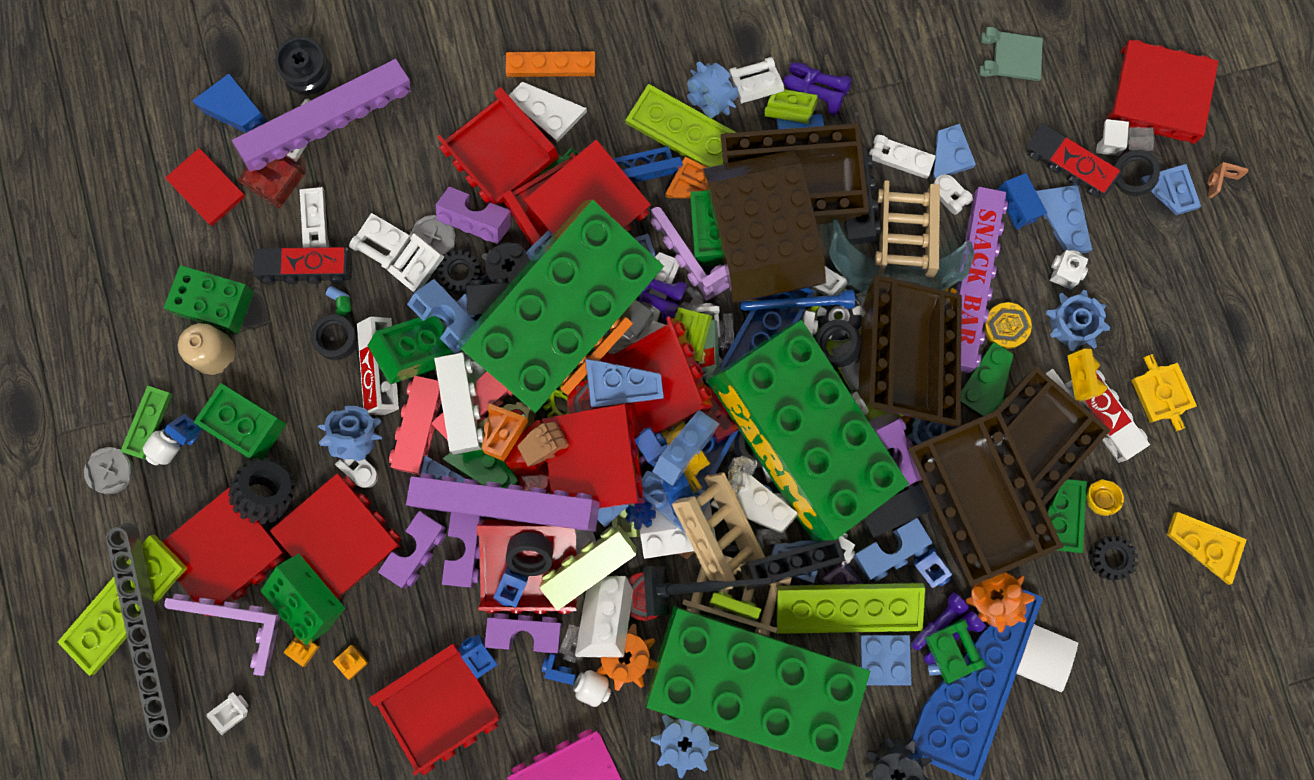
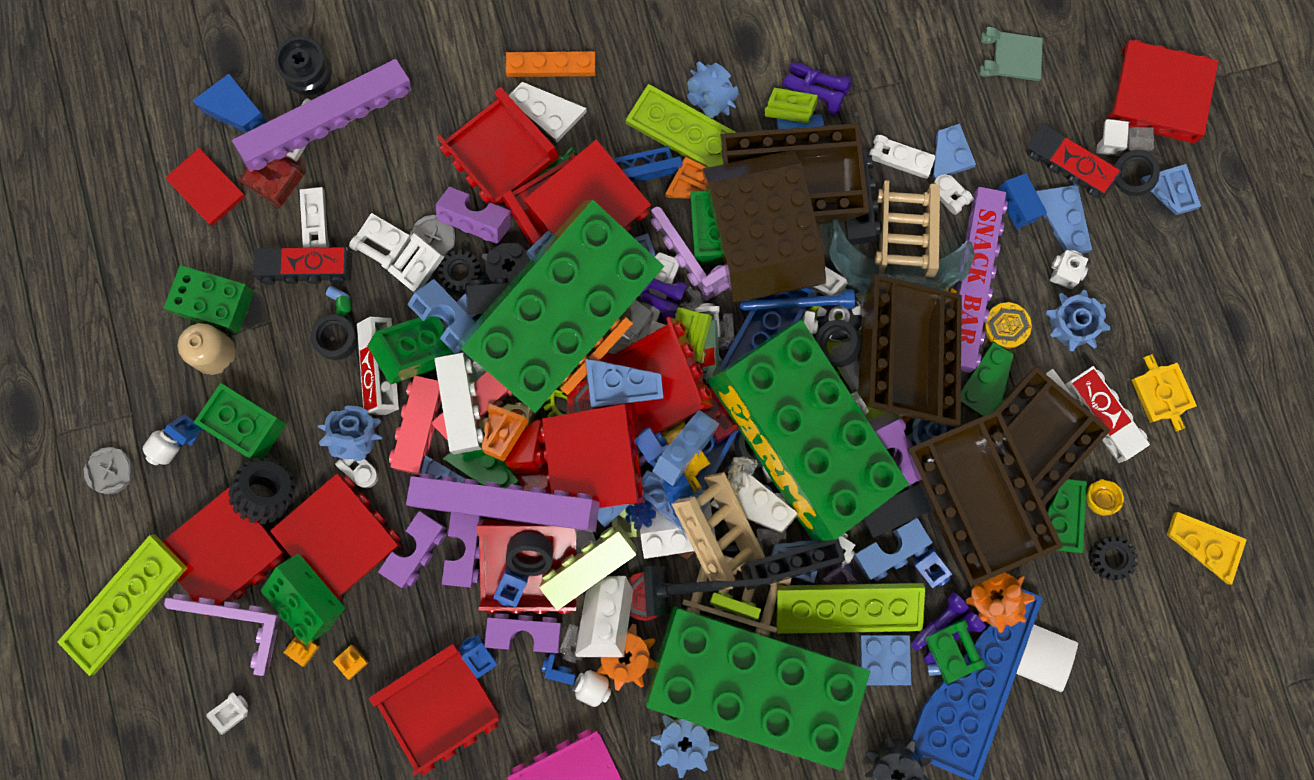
(146, 420): bright green plate -> none
(147, 620): dark grey beam -> none
(542, 443): medium nougat hand -> none
(758, 85): white plate -> none
(1083, 375): yellow tile -> none
(1216, 177): nougat bracket -> none

